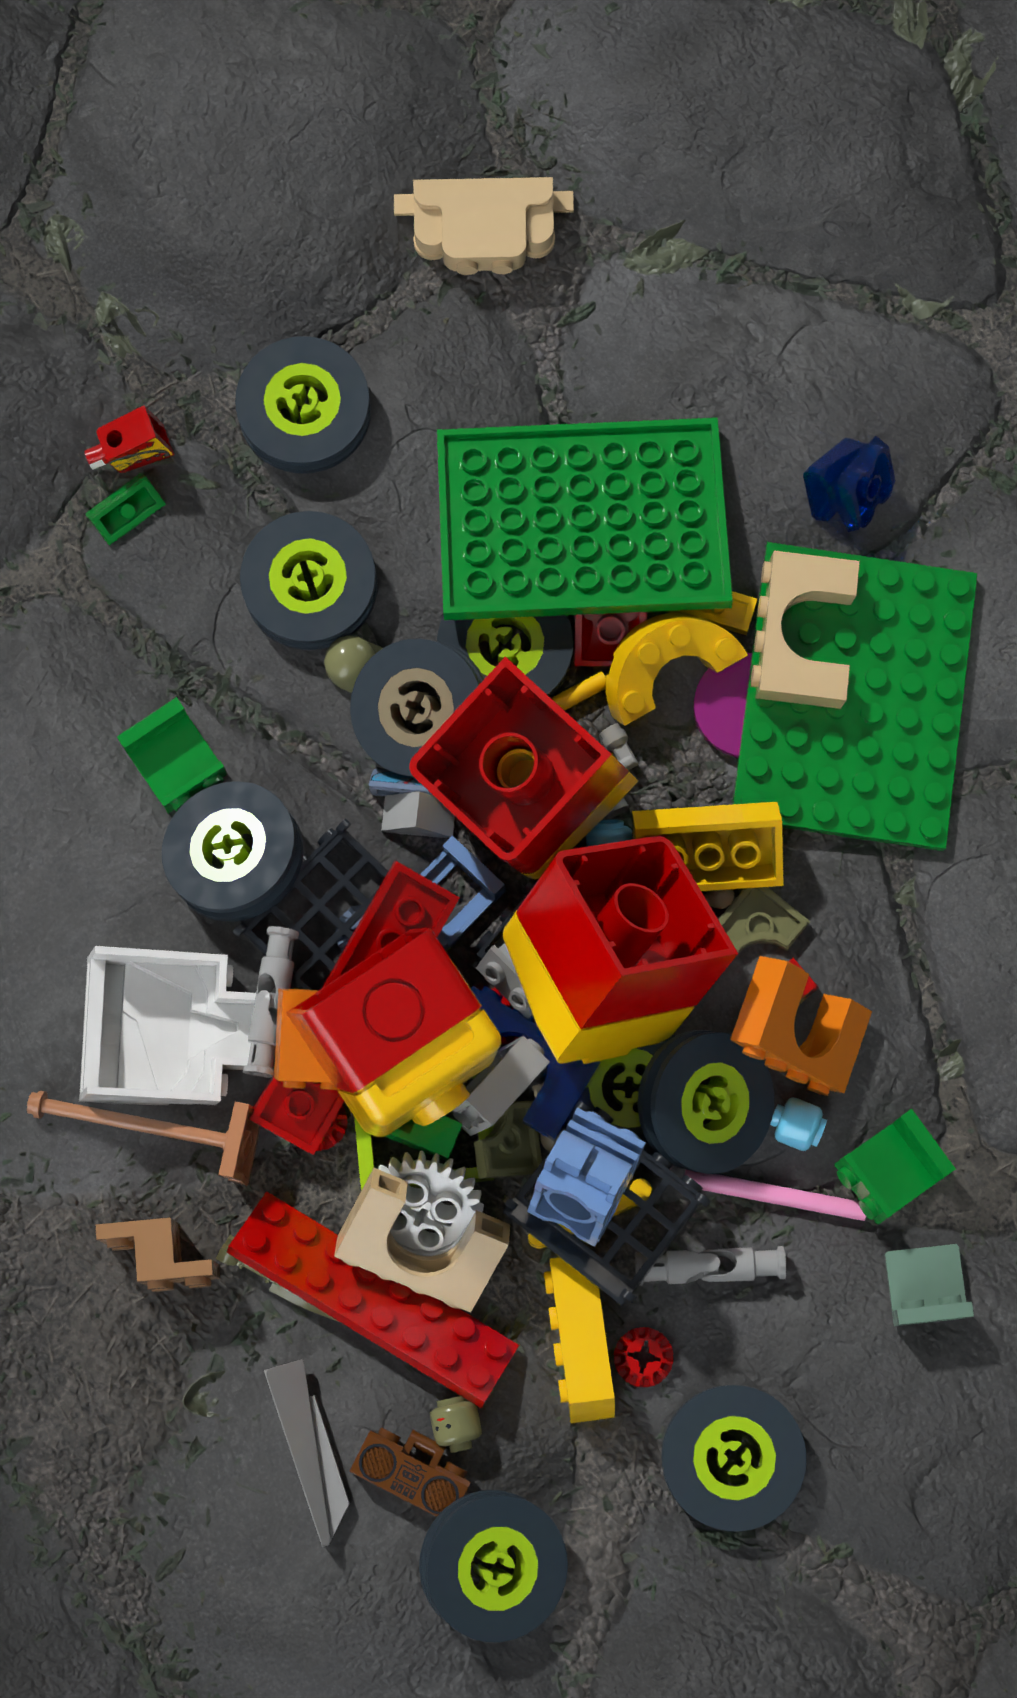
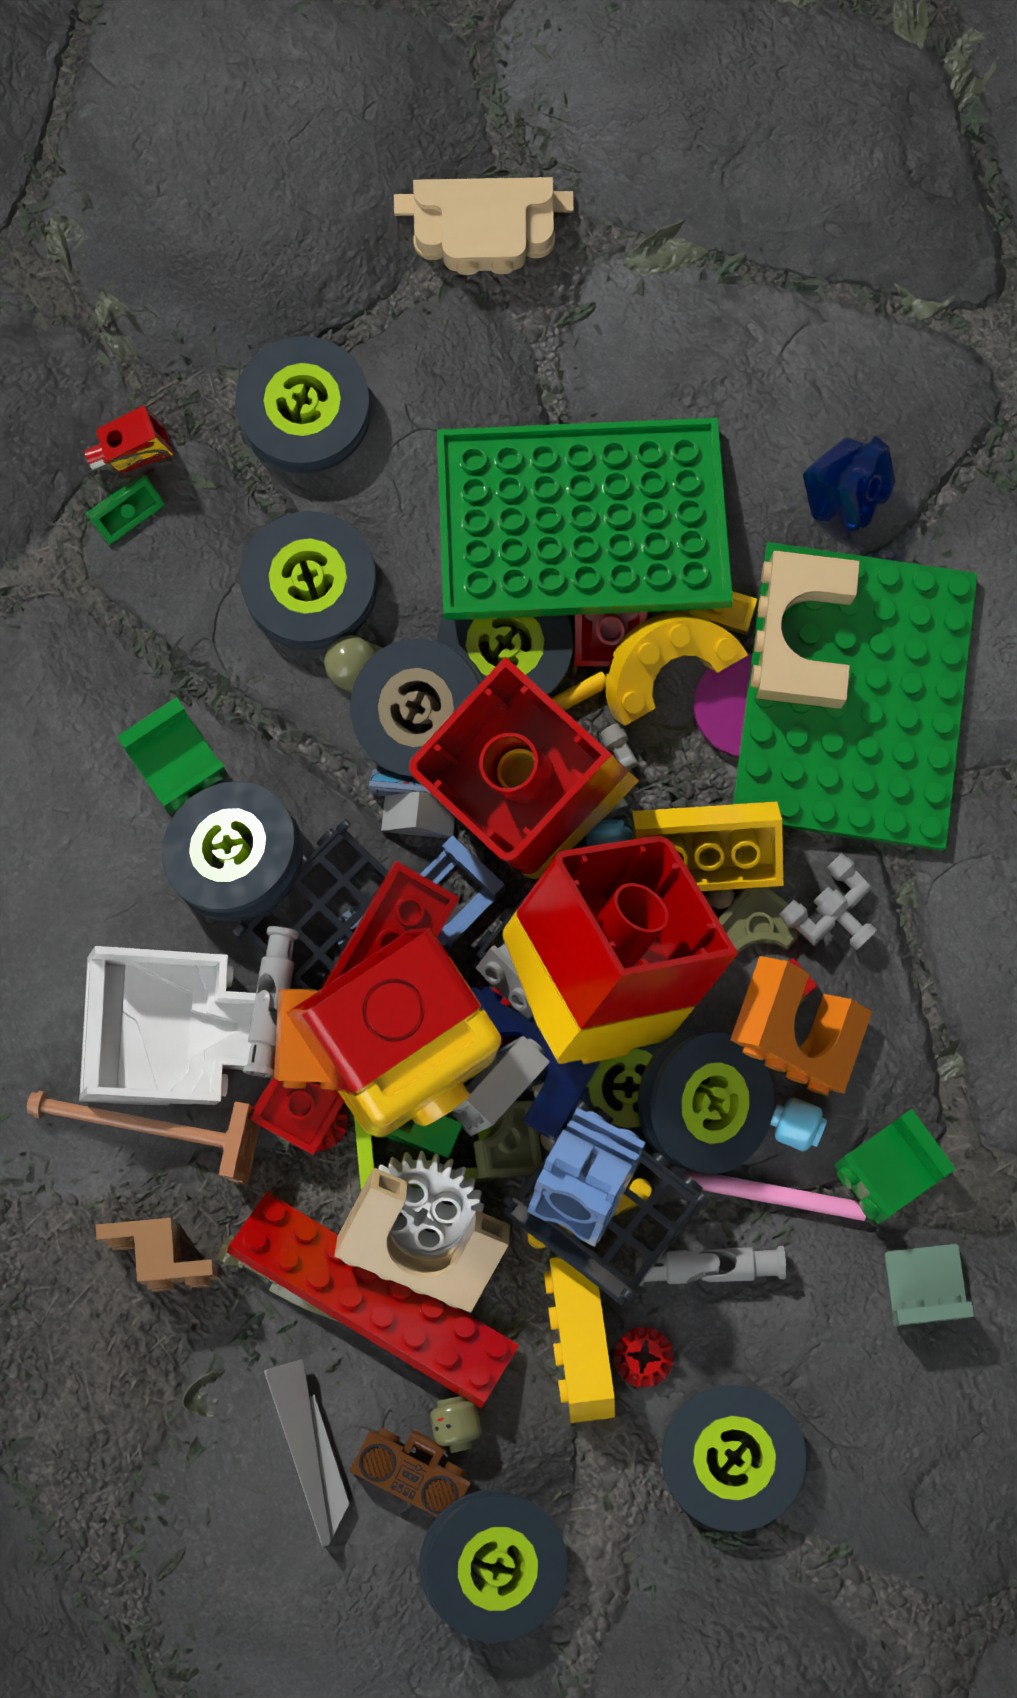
(833, 907): none -> light grey piece

